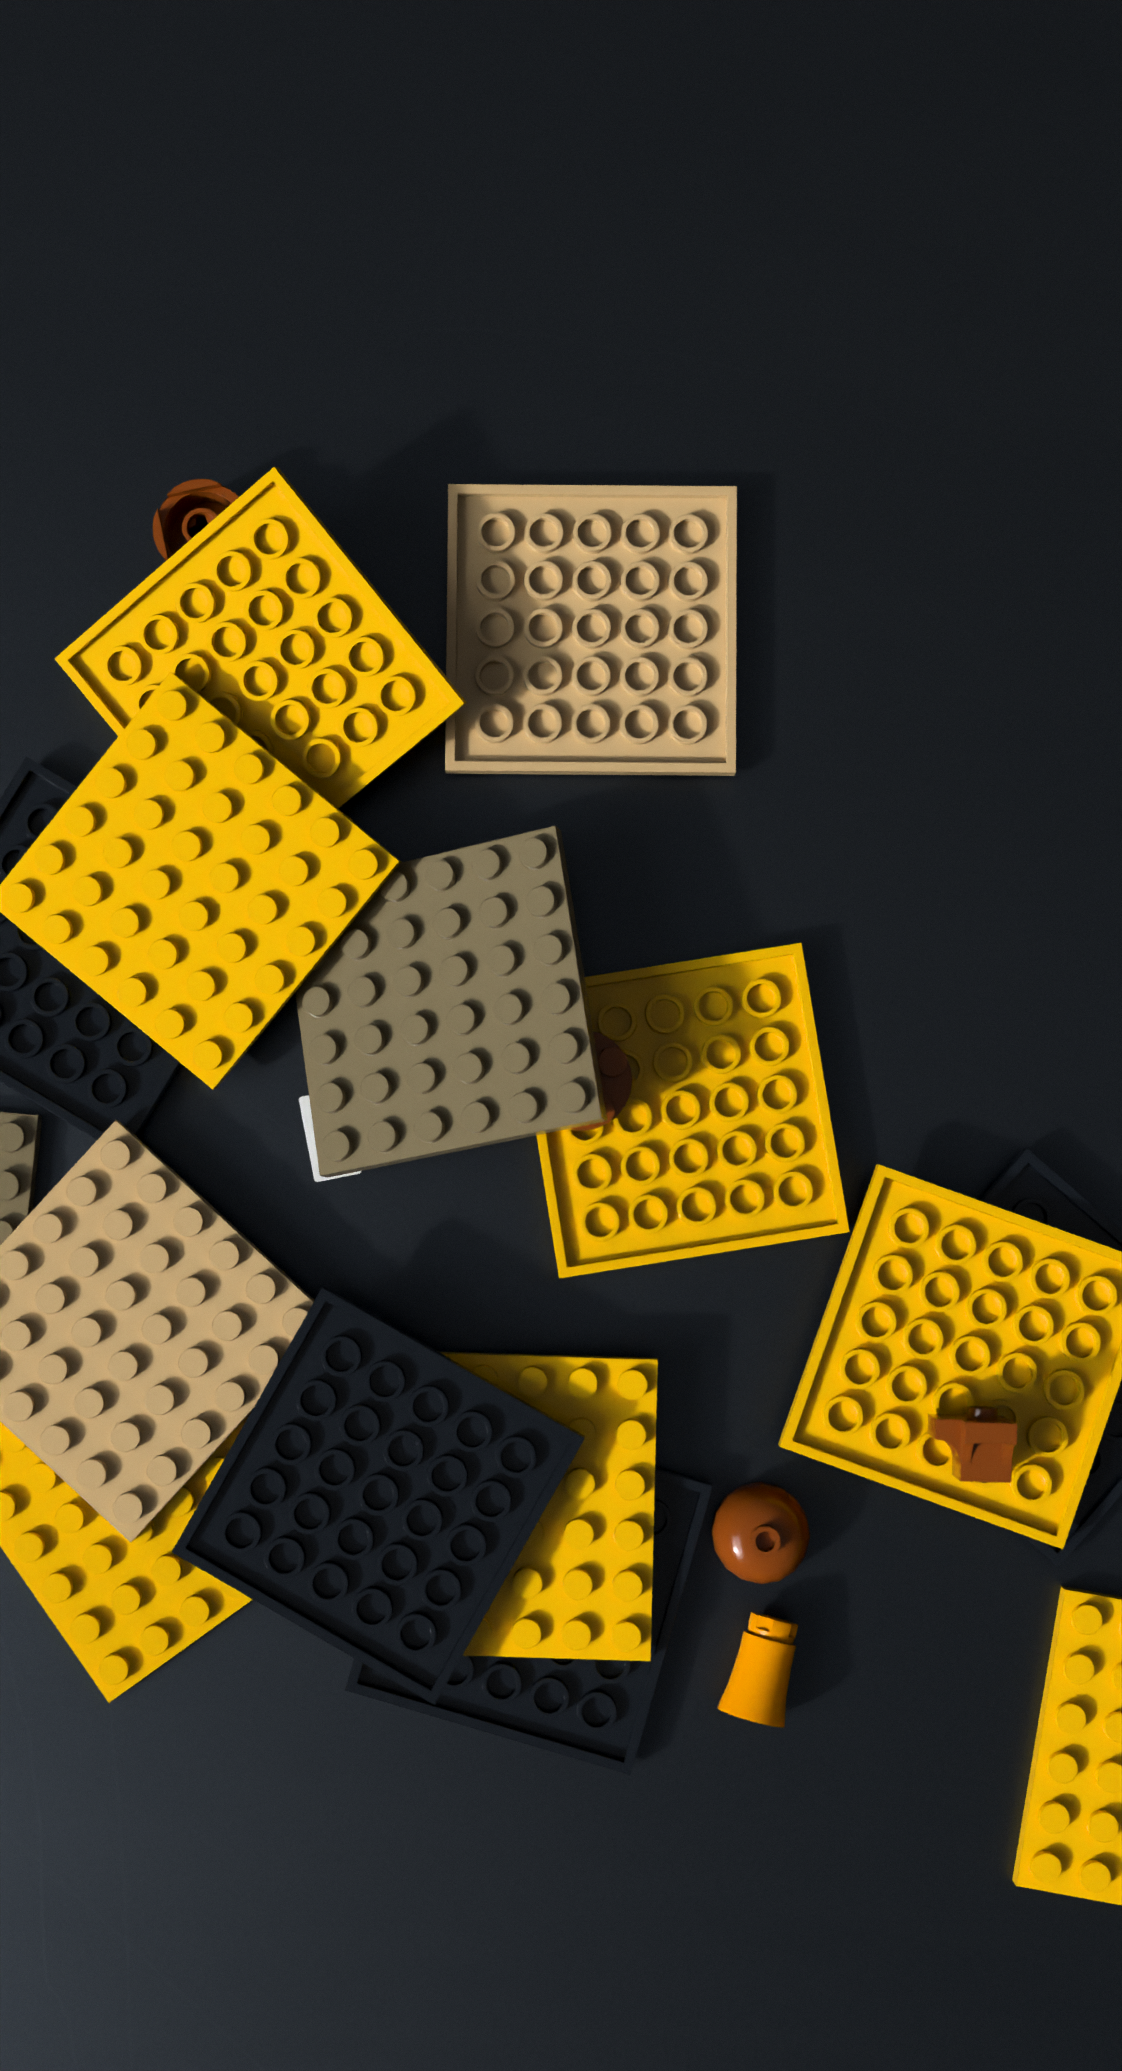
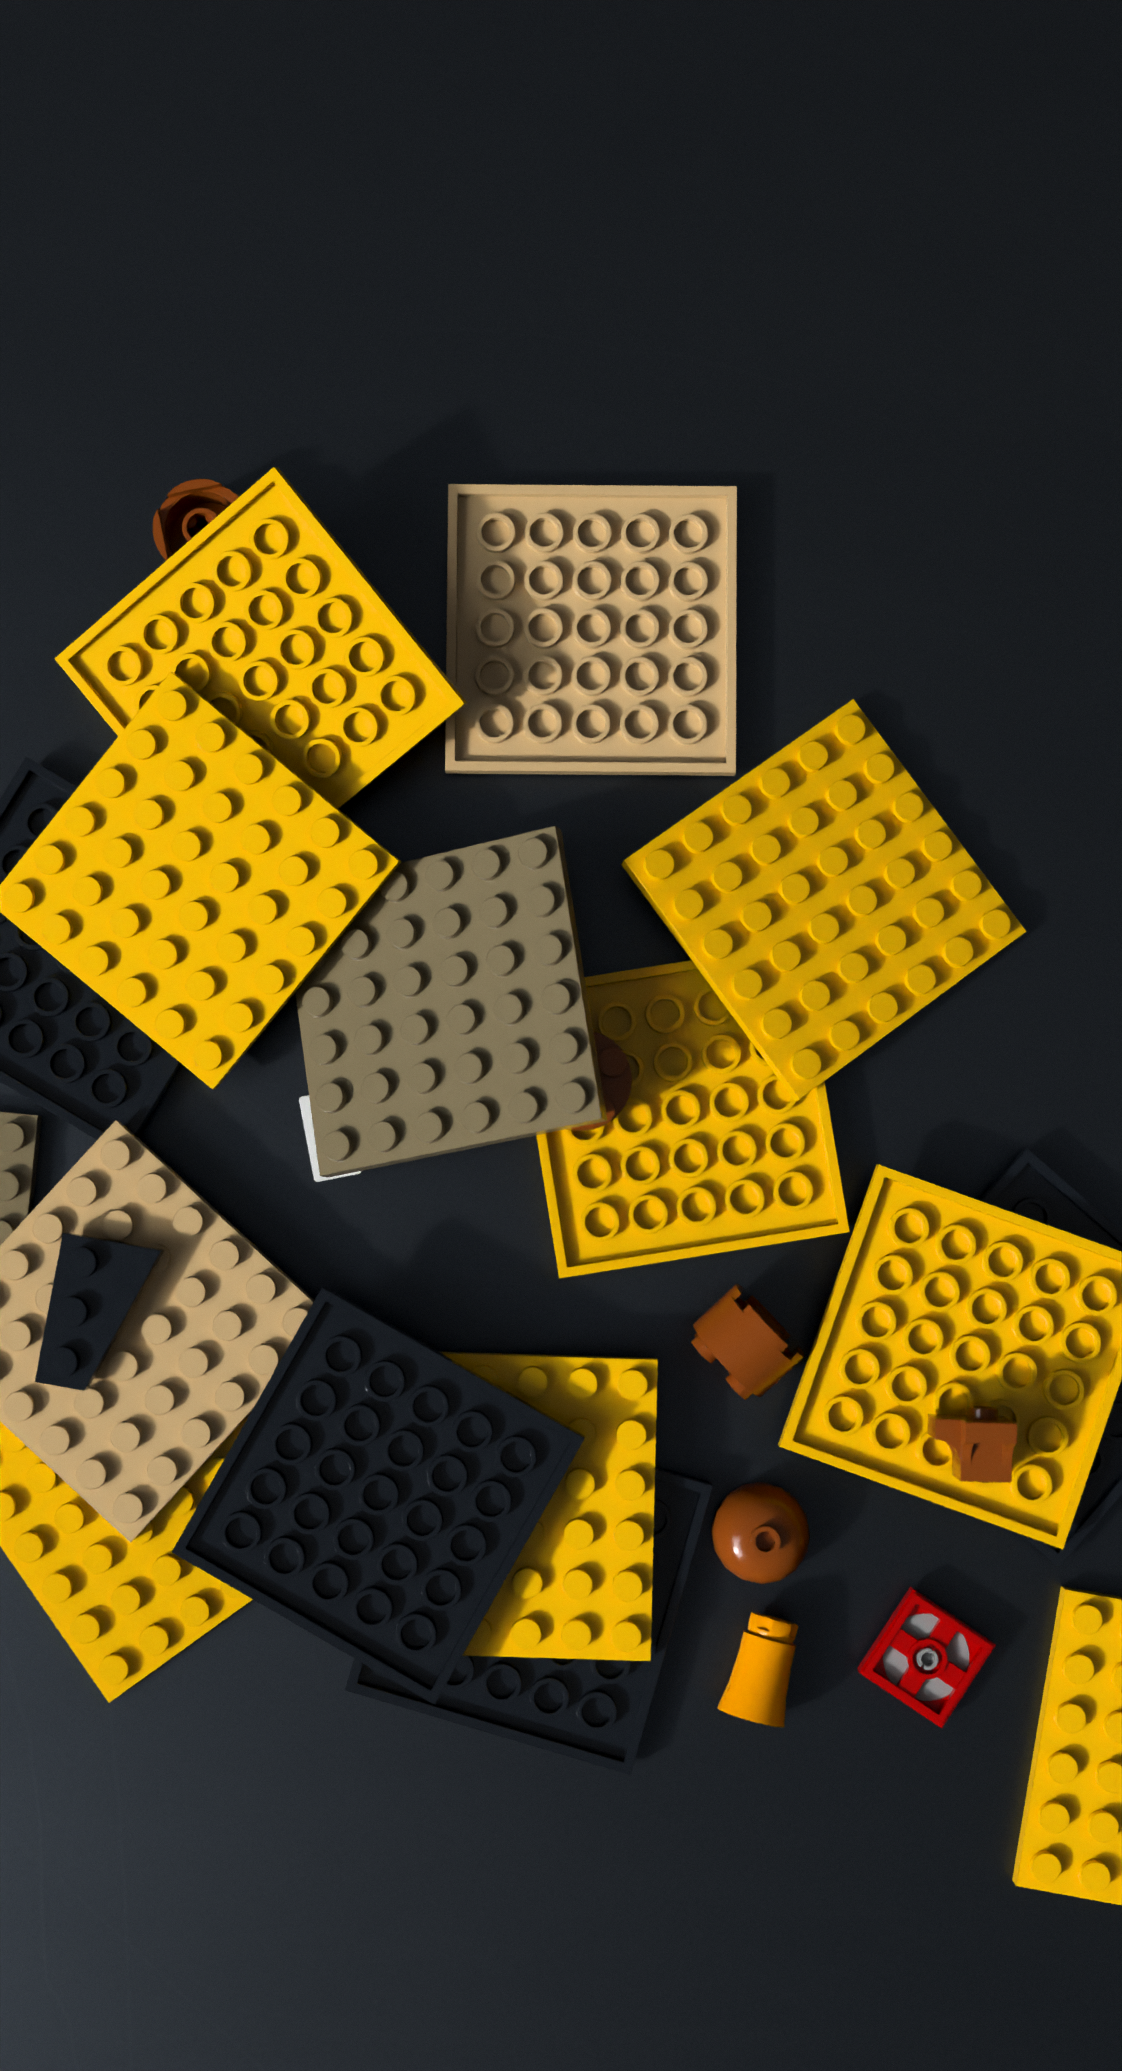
(88, 1304): none -> black wing
(745, 1343): none -> dark orange brick
(823, 899): none -> yellow plate
(926, 1657): none -> red piece

